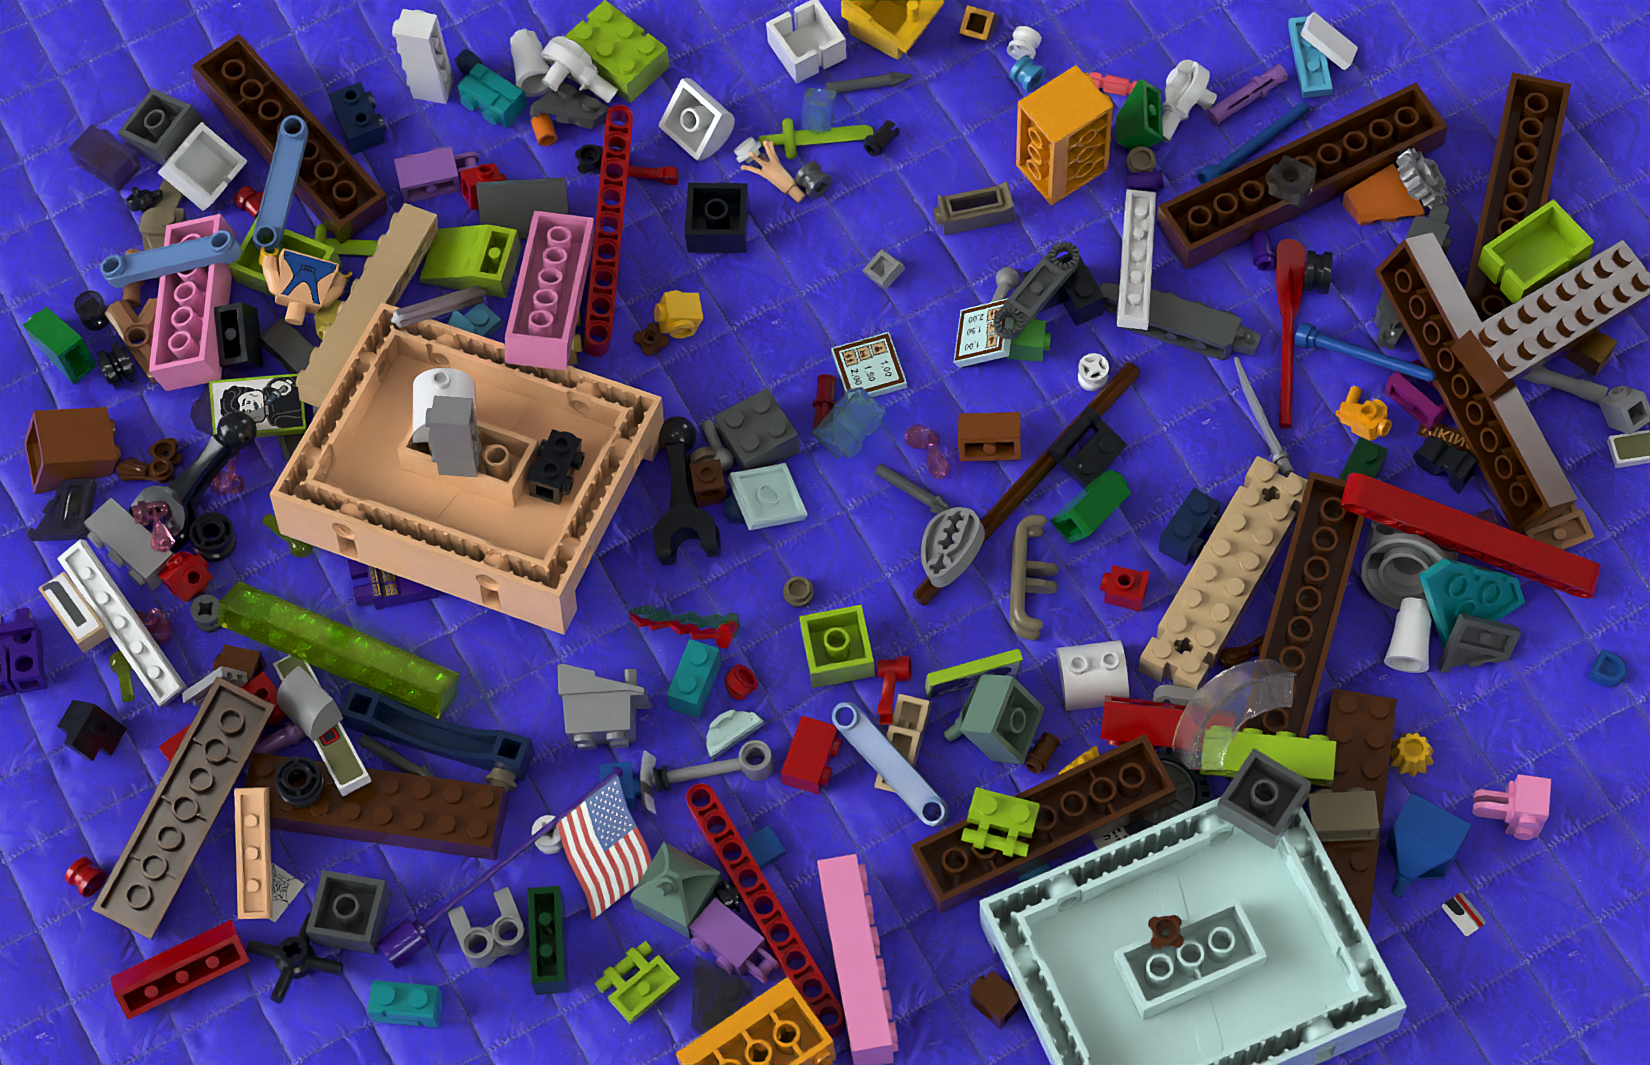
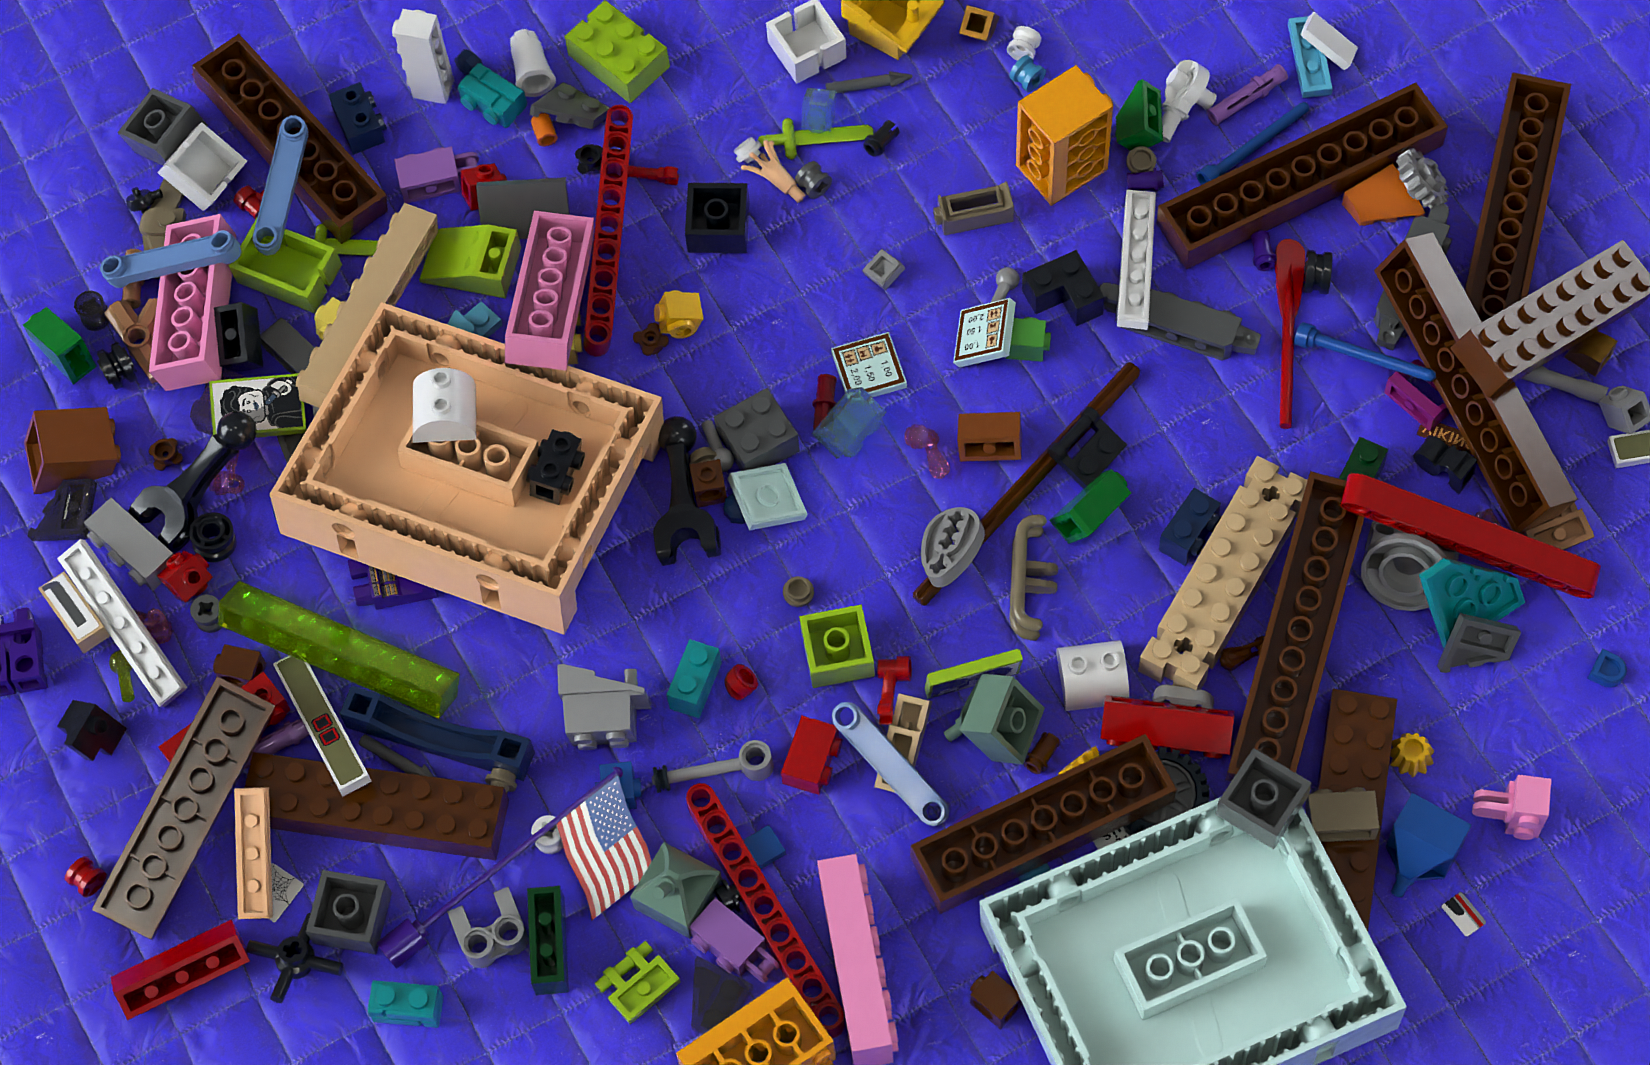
(105, 157): clear purple brick -> none
(160, 470): reddish brown piece -> none
(161, 538): clear pink piece -> none
(200, 690): light grey tile -> none
(297, 548): clear neon green bar -> none
(298, 768): black wheel -> none
(302, 282): light nougat torso -> none
(307, 704): light grey brick -> none
(438, 306): light grey axle -> none
(454, 436): light grey brick -> none
(574, 62): white pin -> none
(647, 765): clear sticker -> none
(696, 120): white brick -> none
(726, 627): piece -> none
(729, 730): light aqua tile -> none
(936, 504): dark grey piece -> none
(1004, 814): lime plate -> none
(1036, 290): dark grey plate -> none
(1090, 365): white wheel -> none
(1113, 84): coral axle -> none
(1126, 596): red brick -> none
(1170, 923): reddish brown plate -> none
(1224, 705): clear panel -> none
(1280, 457): light grey sword -> none
(1296, 191): clear smoke brick -> none
(1306, 757): lime brick -> none
(1365, 419): light orange piece -> none
(1410, 637): white plant -> none
(1535, 252): lime piece -> none

